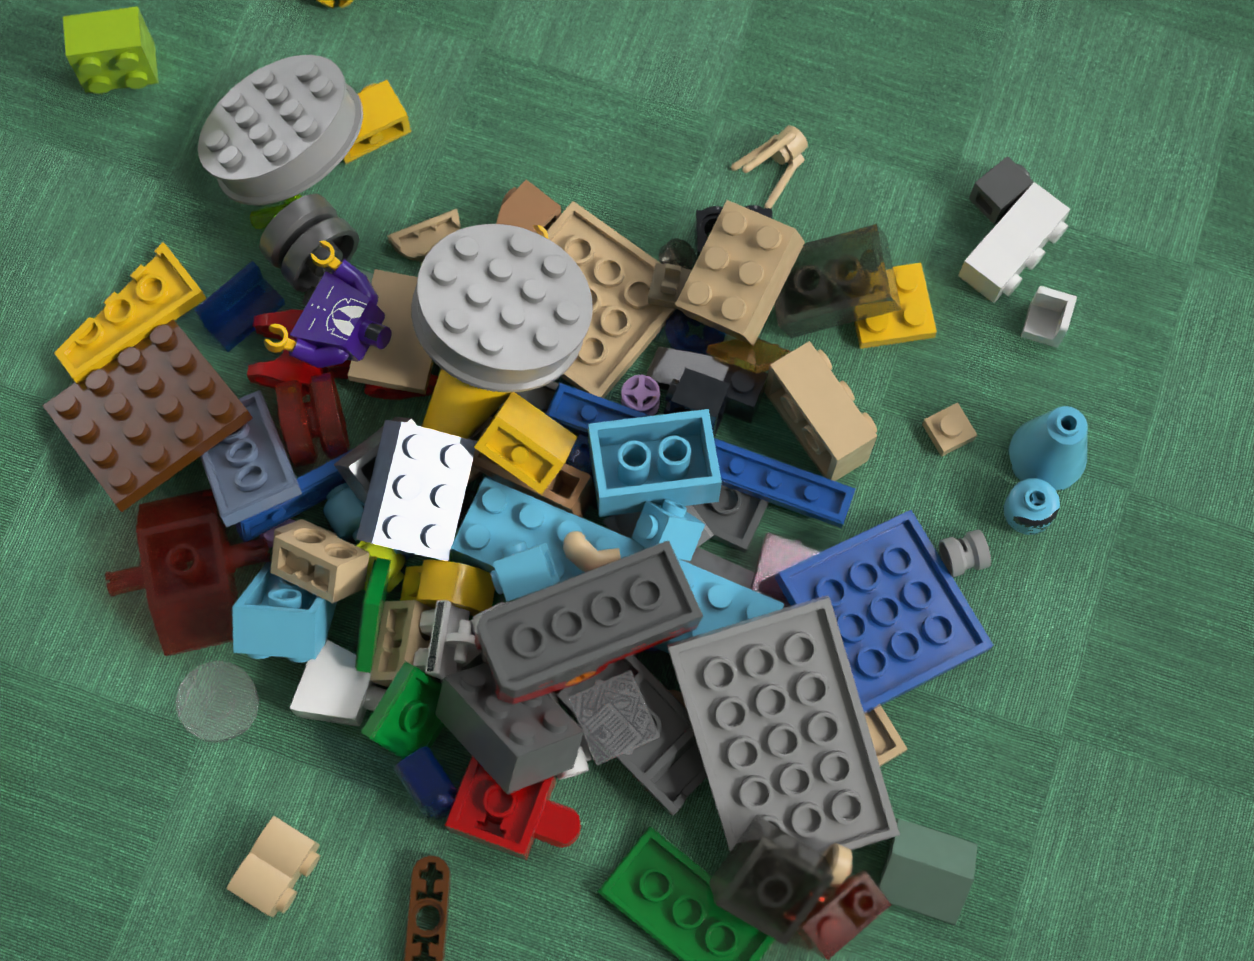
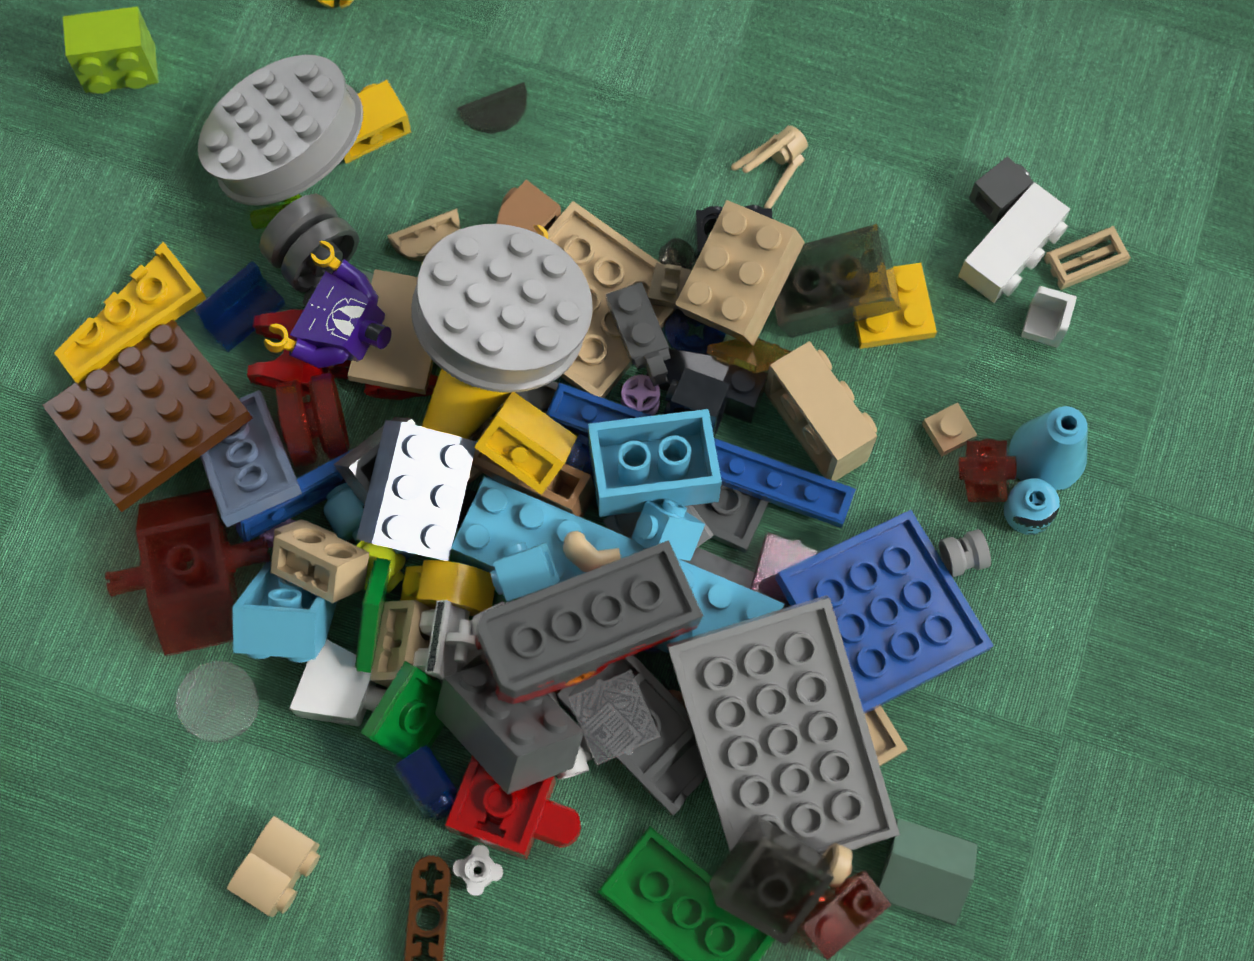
(477, 882): none -> white plate
(497, 111): none -> clear smoke tile
(640, 331): none -> dark grey hinge
(987, 470): none -> clear red brick
(1059, 270): none -> tan tile

